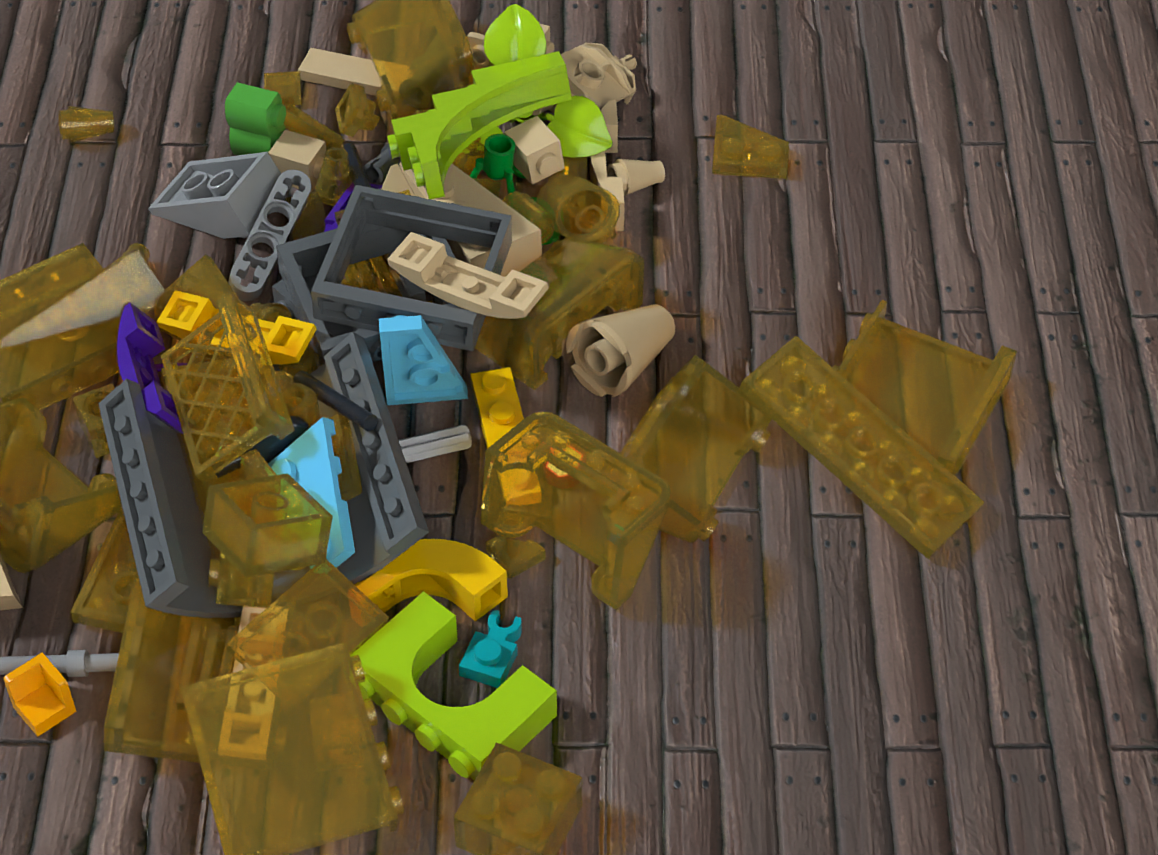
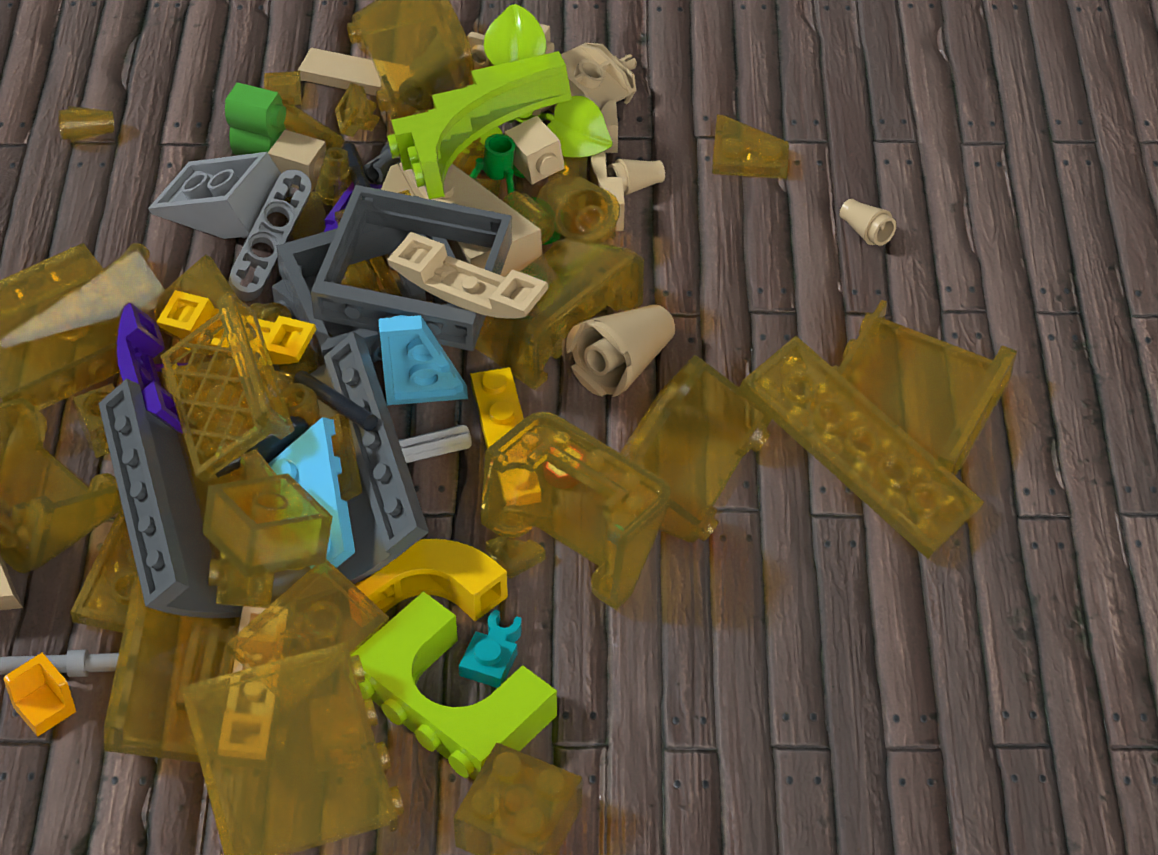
(870, 222): none -> tan cone

